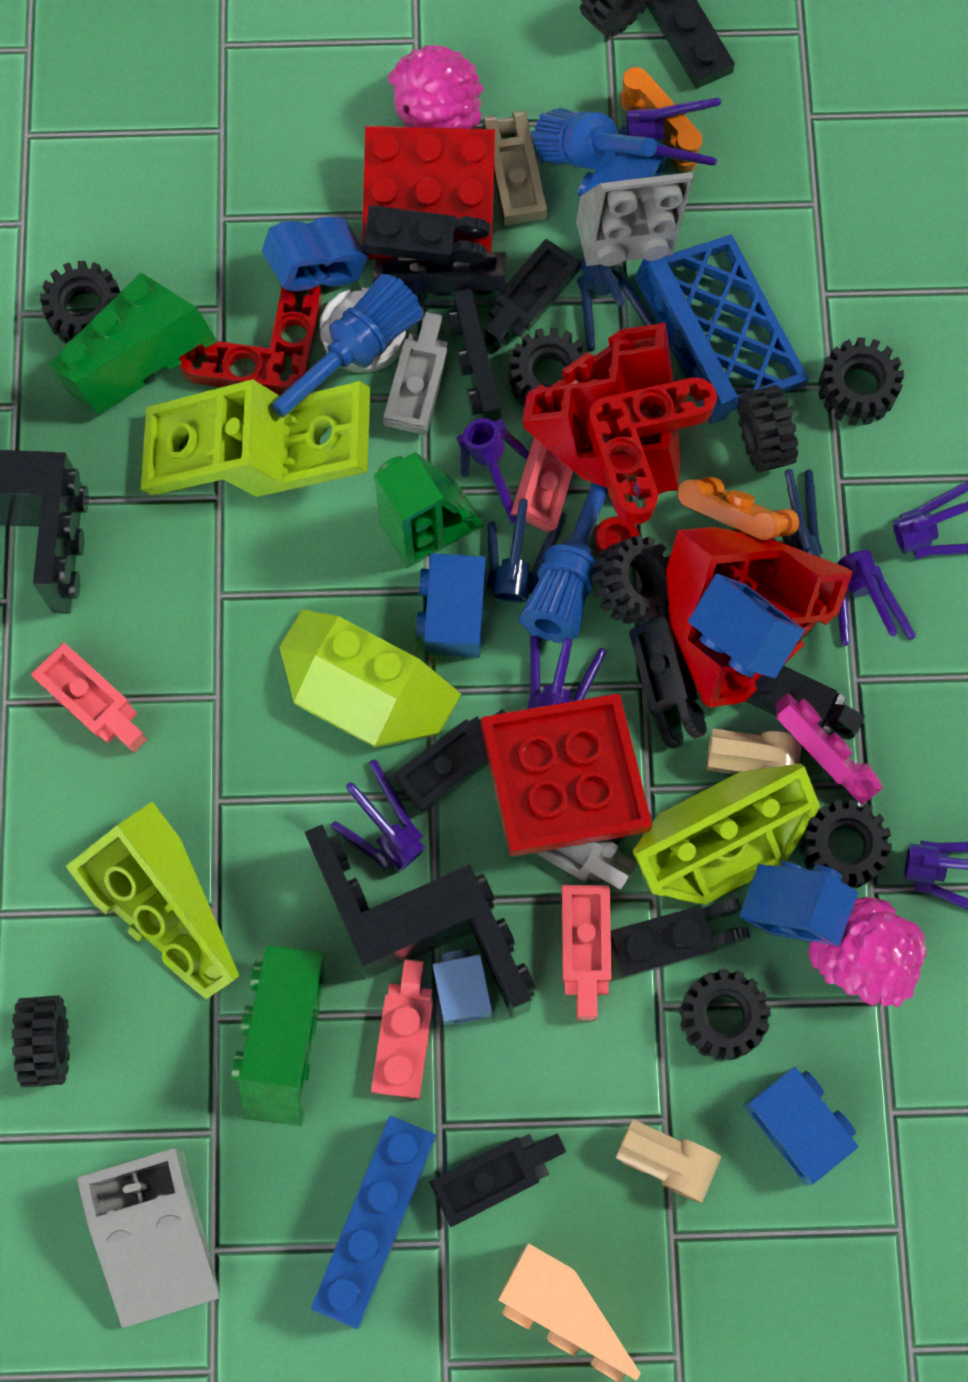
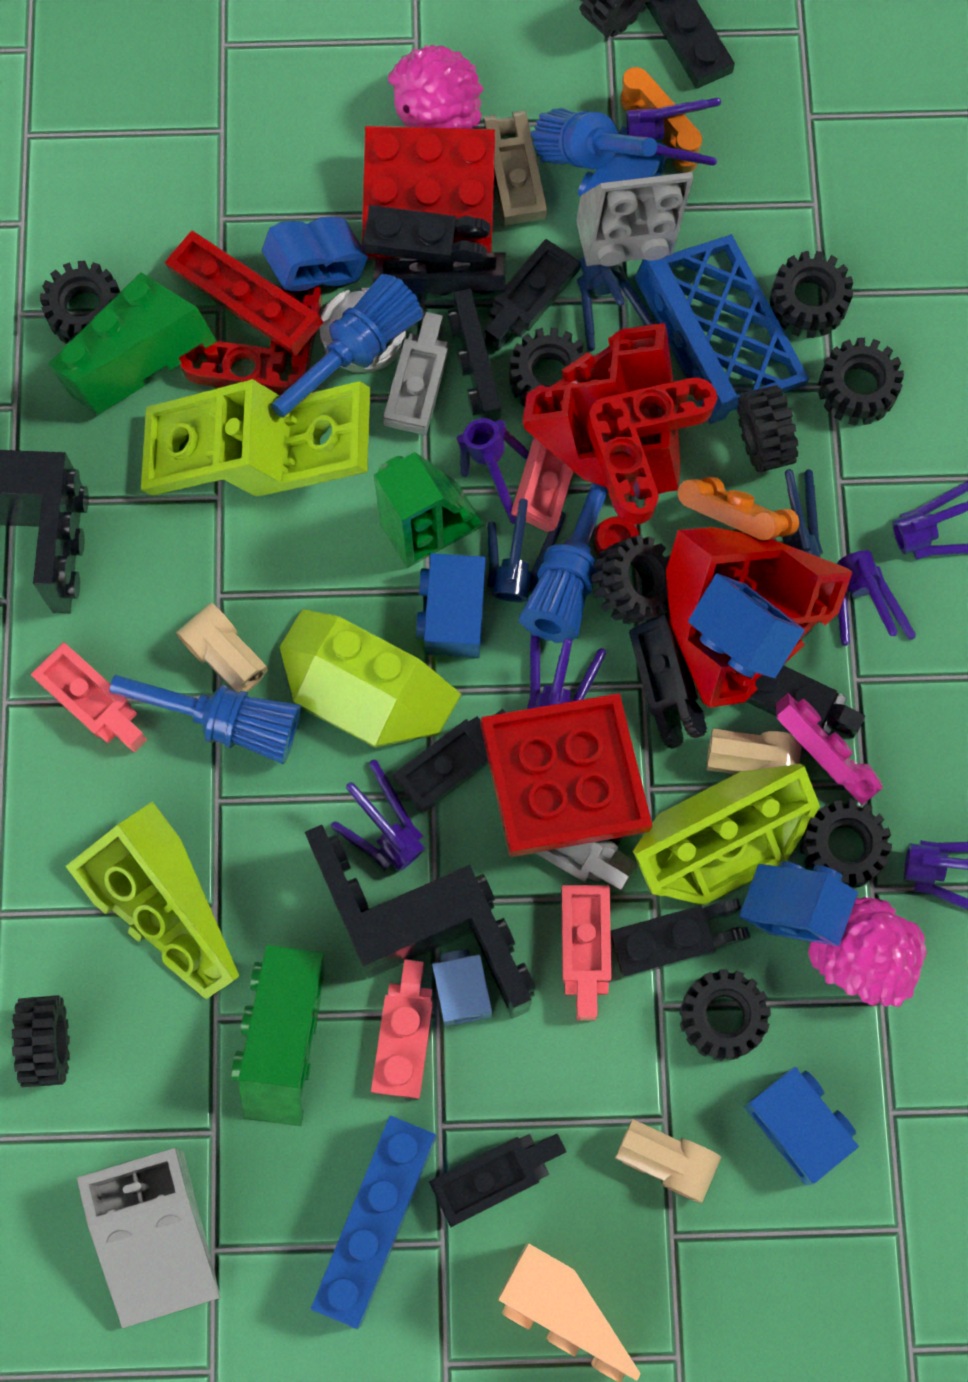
(215, 641): none -> tan piece
(226, 716): none -> blue piece
(244, 293): none -> red plate
(819, 273): none -> black tyre

